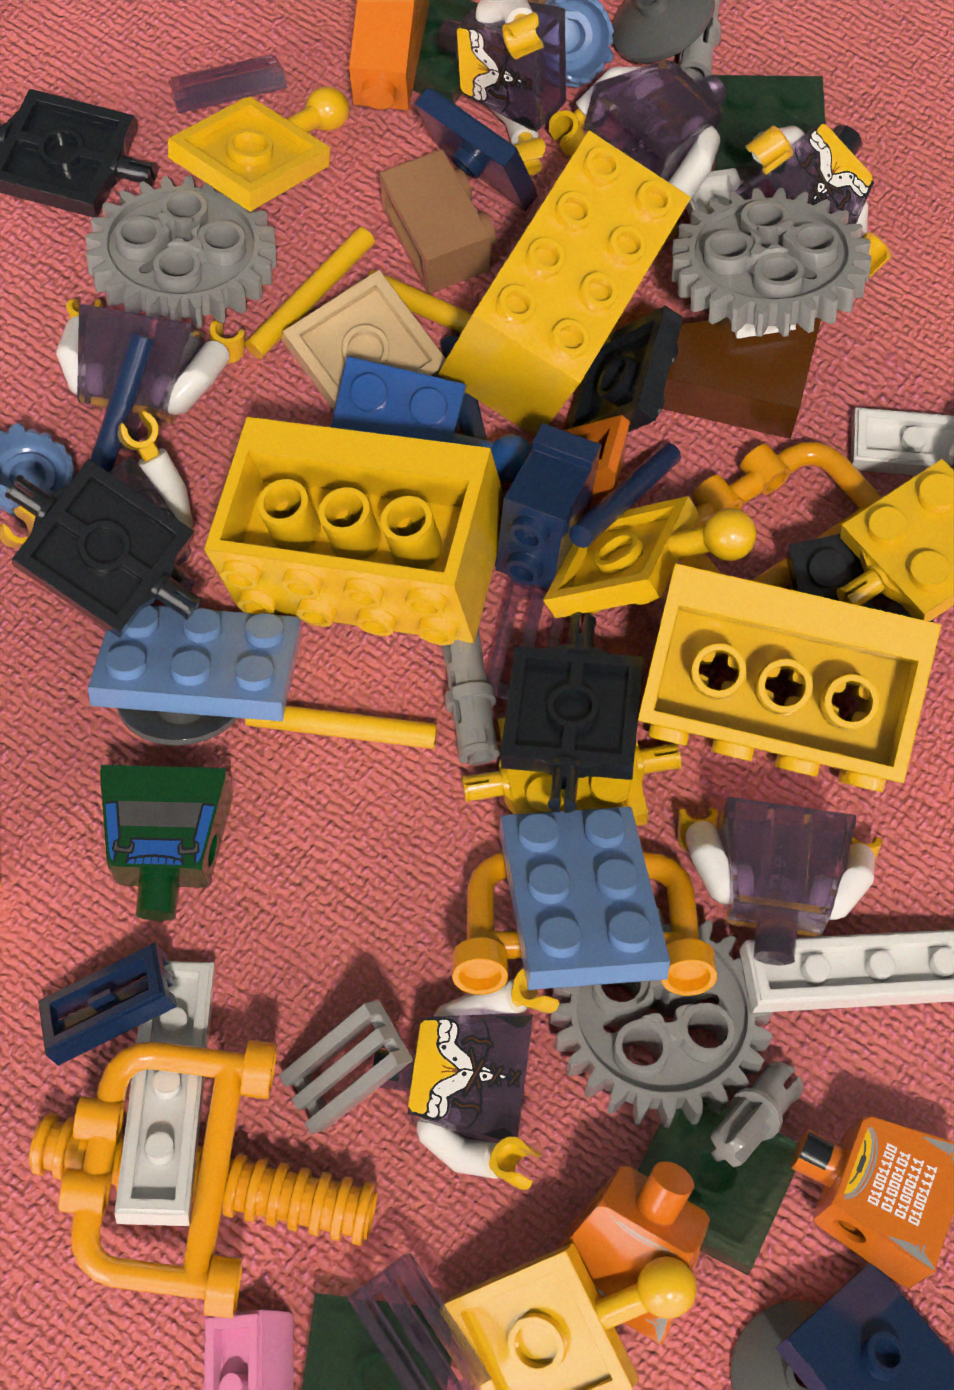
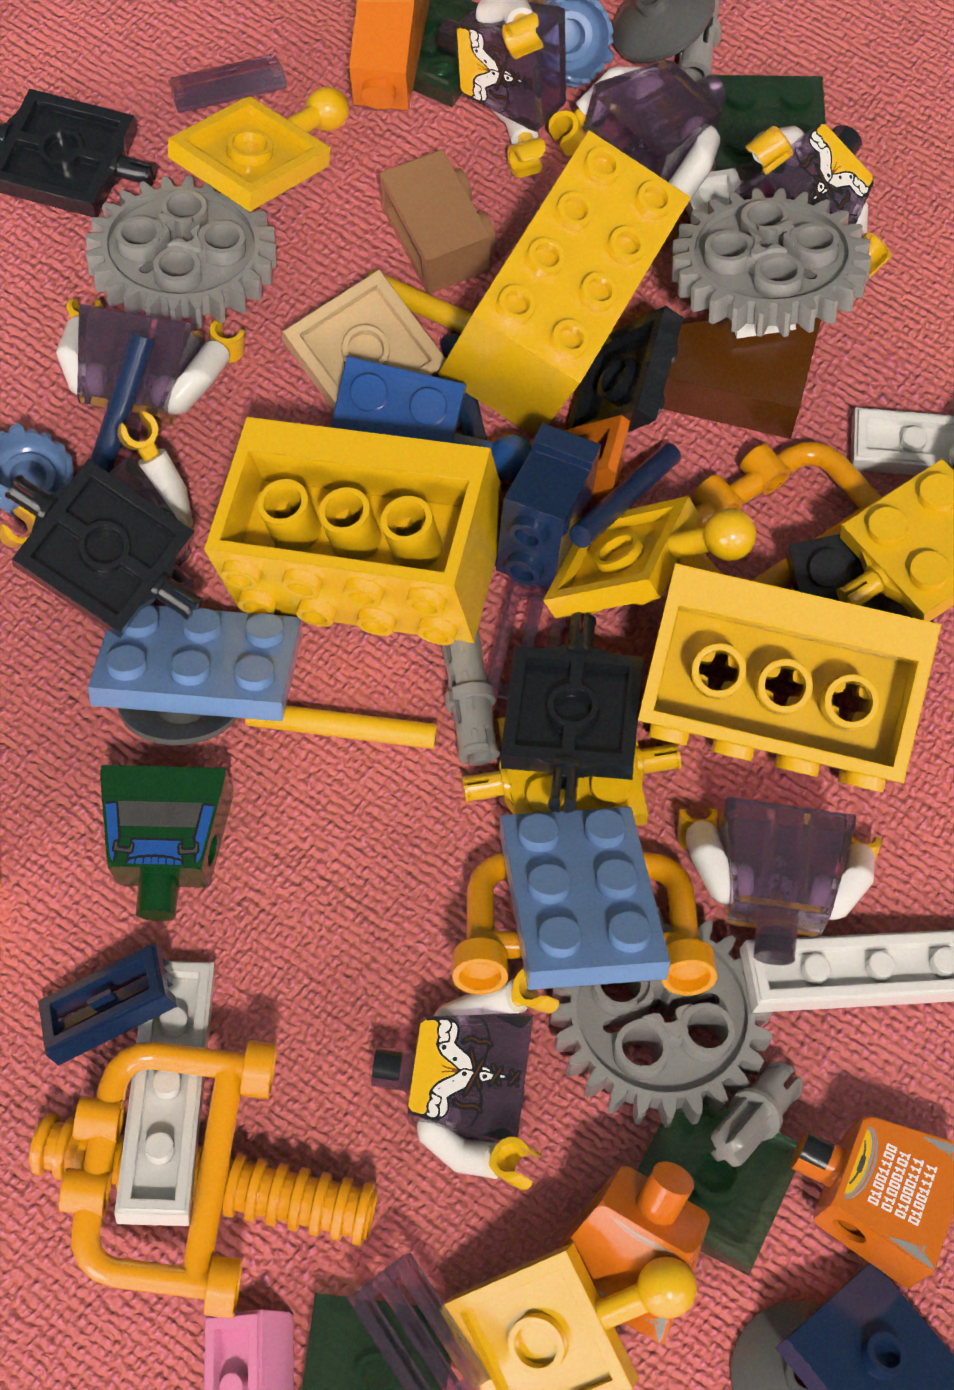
(310, 292): yellow bar -> none
(311, 1090): light grey tile -> none
(477, 148): dark blue plate -> none

